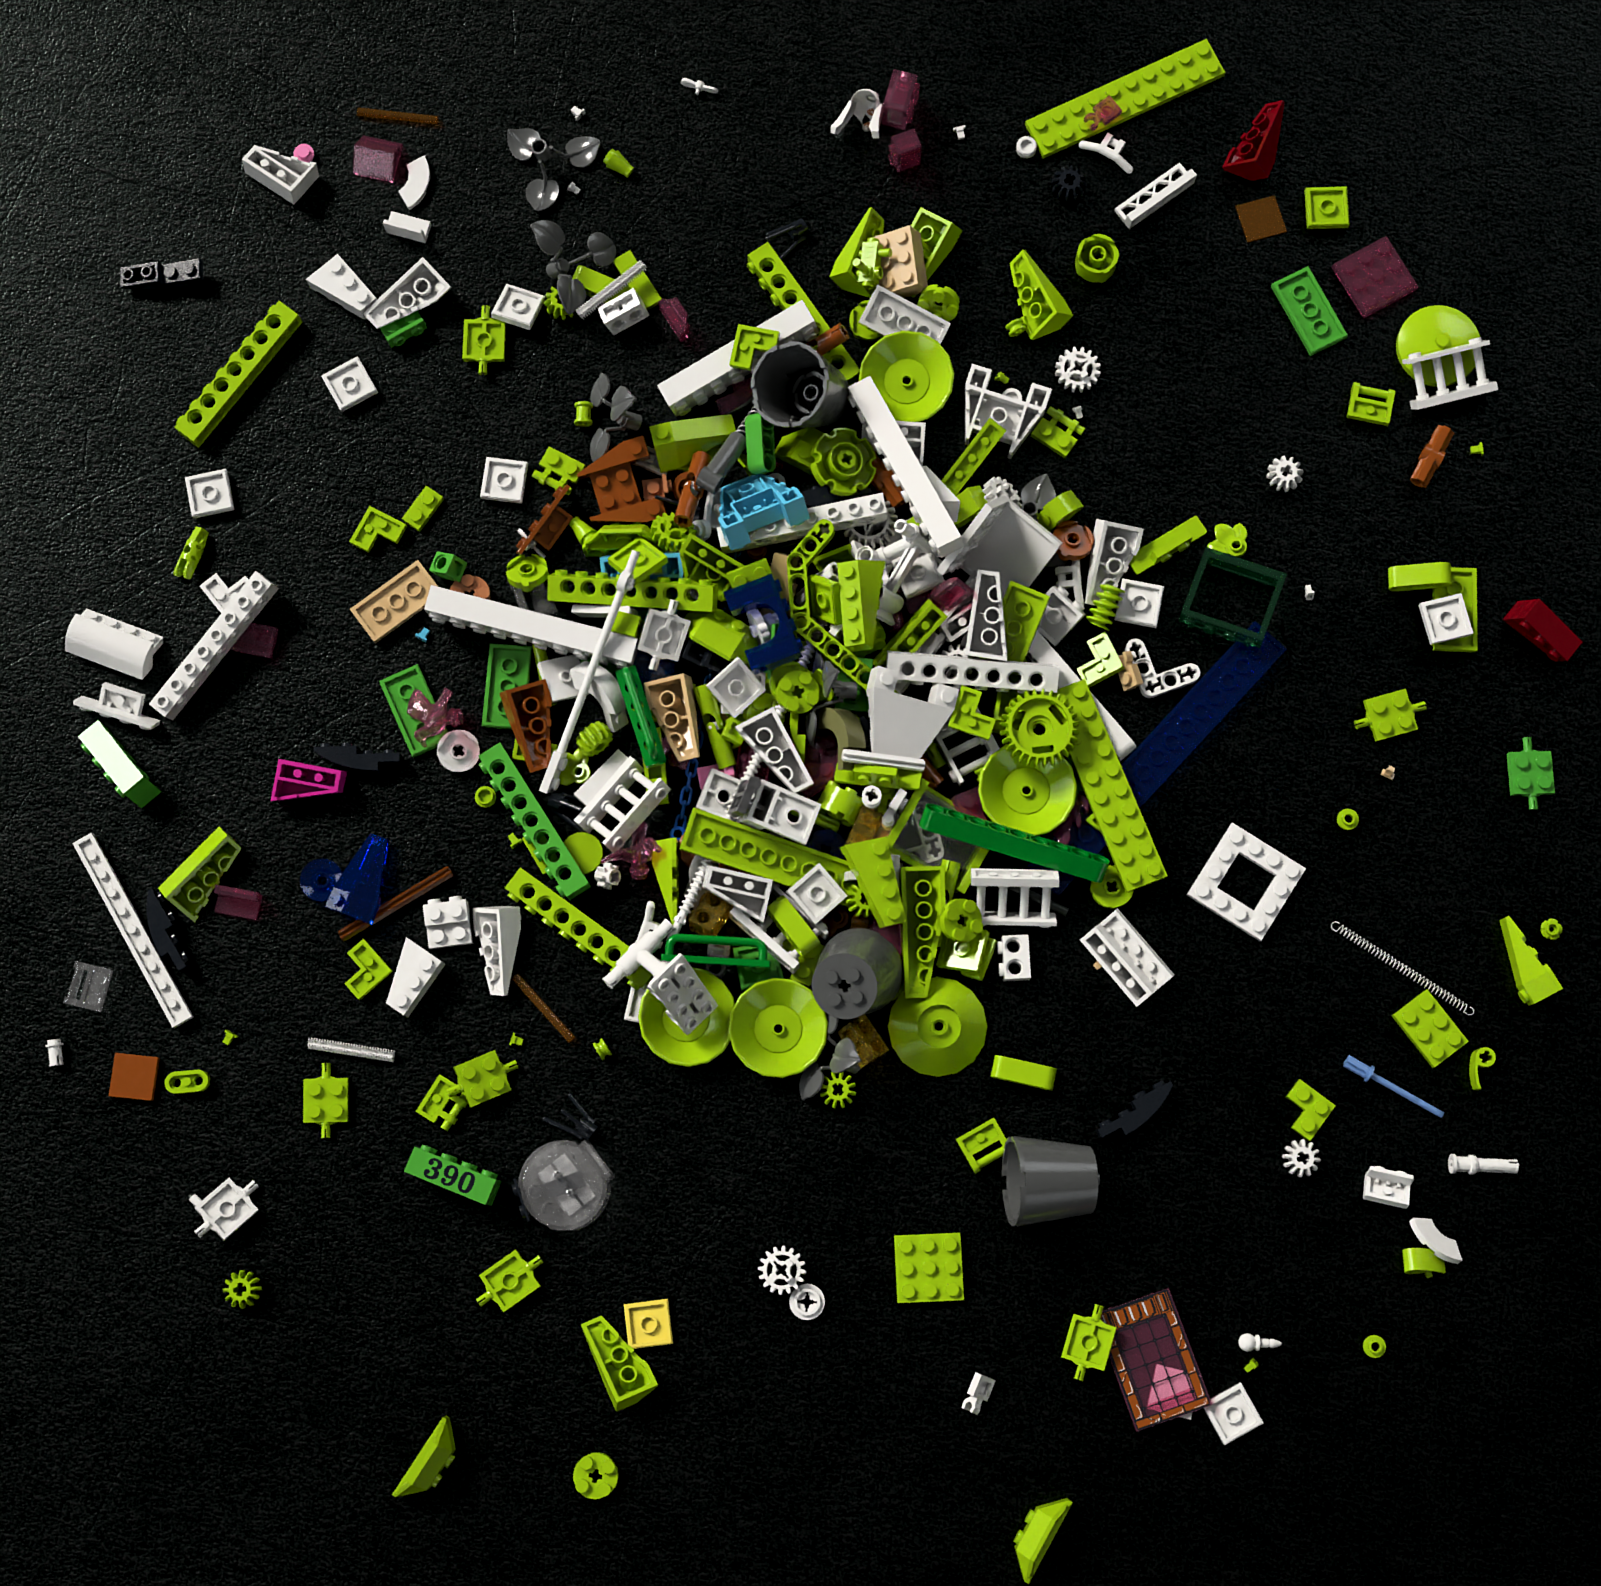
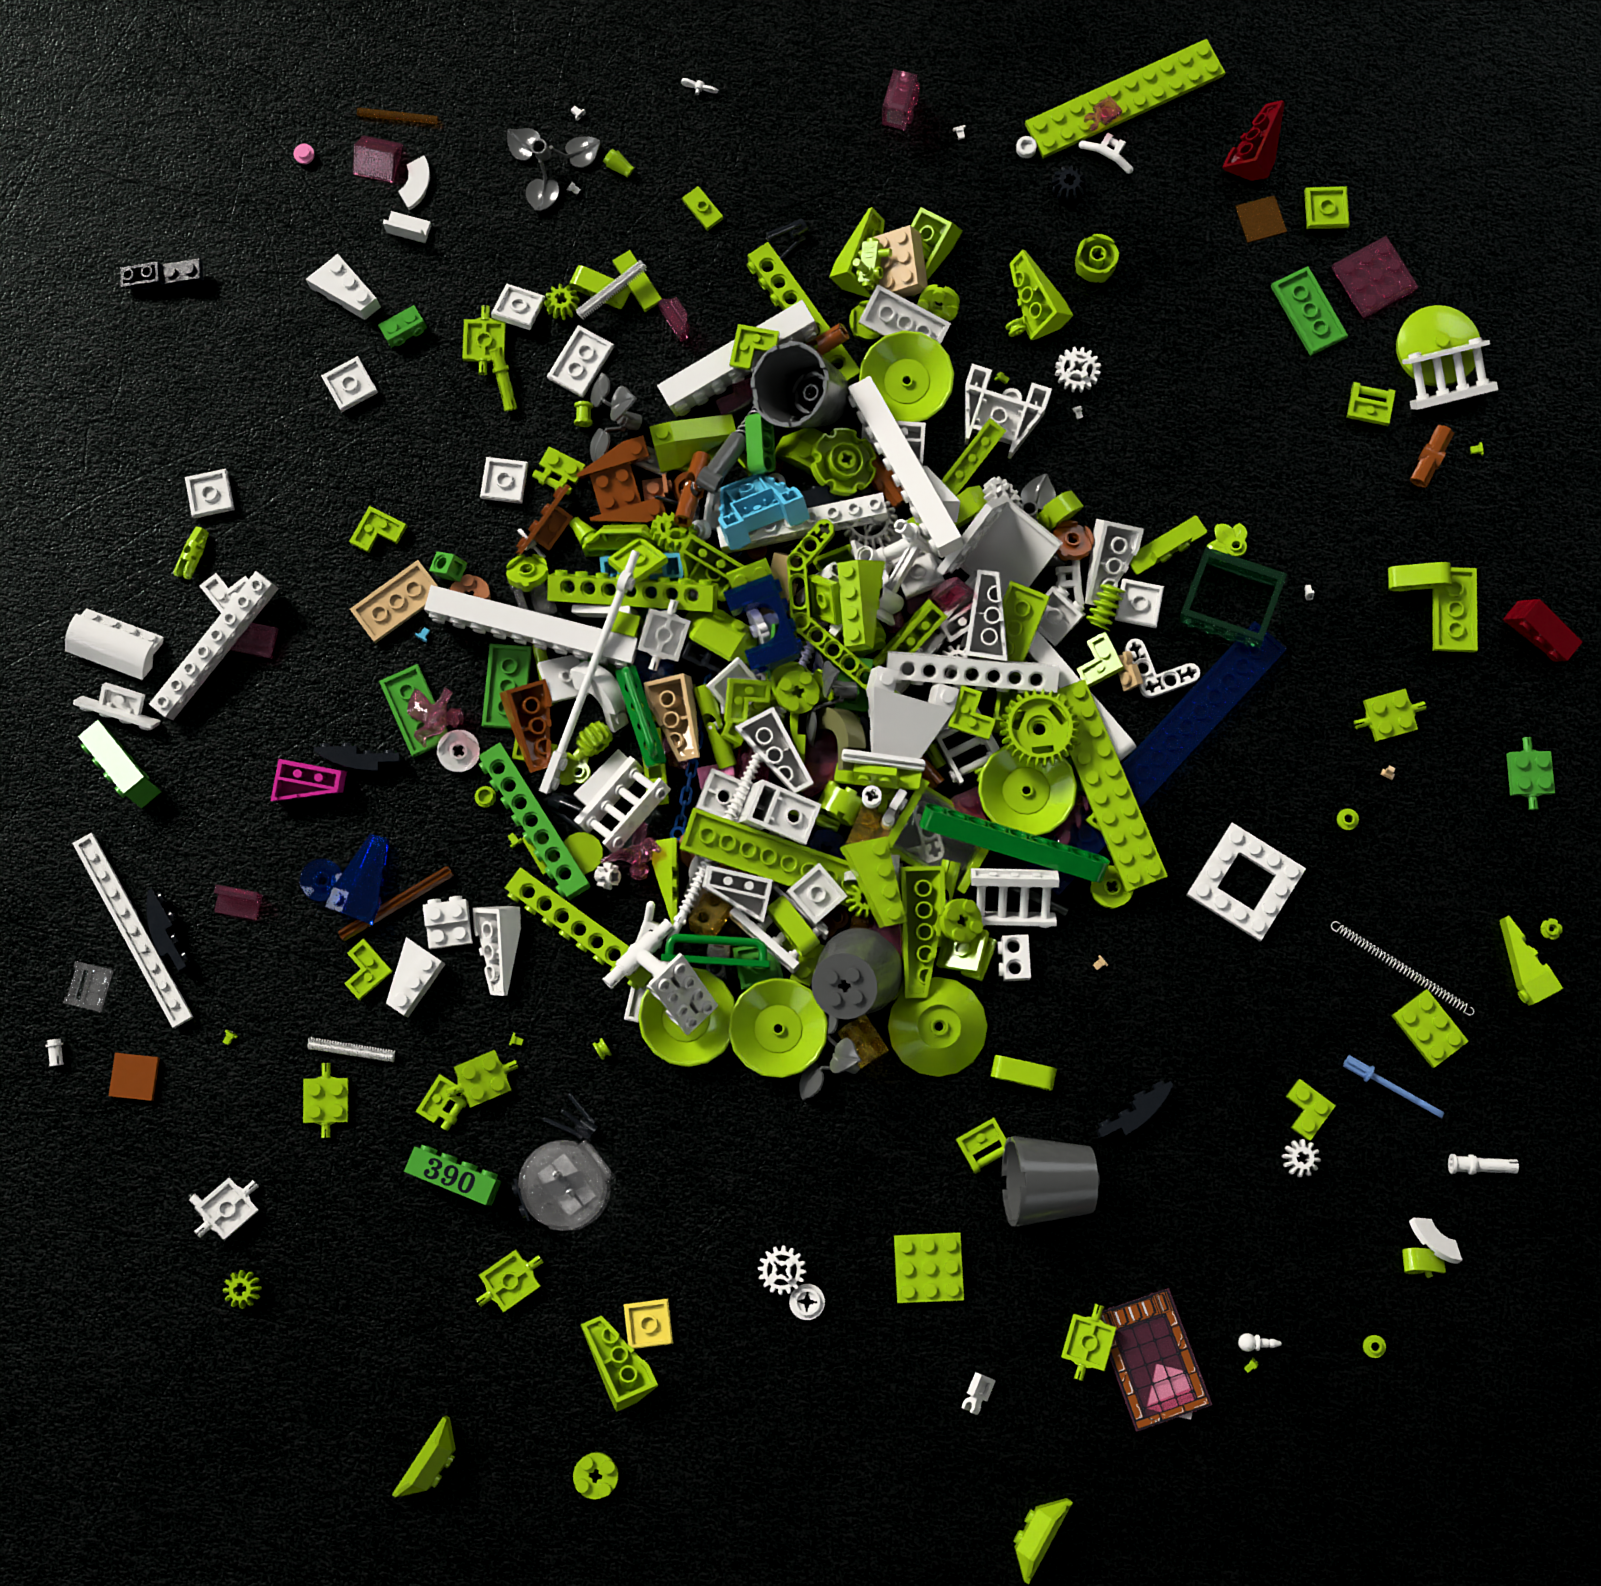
(188, 1081): lime plate -> none
(197, 876): lime wedge -> none
(238, 384): lime brick -> none
(280, 173): white wedge -> none
(412, 292): white wedge -> none
(422, 508): lime plate -> none
(501, 371): none -> lime pin
(546, 1011): clear orange bar -> none
(549, 239): dark grey plant -> none
(580, 361): none -> white tile
(623, 311): white brick -> none
(702, 208): none -> lime plate
(739, 694): none -> lime plate
(742, 800): flat silver plate -> none
(845, 1090): lime gear -> none
(862, 102): white piece -> none
(905, 150): clear pink brick -> none
(1054, 437): lime plate -> none
(1127, 957): white brick -> none
(1157, 199): white fence -> none
(1233, 1413): white tile -> none
(1288, 481): white gear -> none
(1387, 1186): white bracket -> none
(1445, 619): white plate -> none
(1476, 1062): lime panel -> none

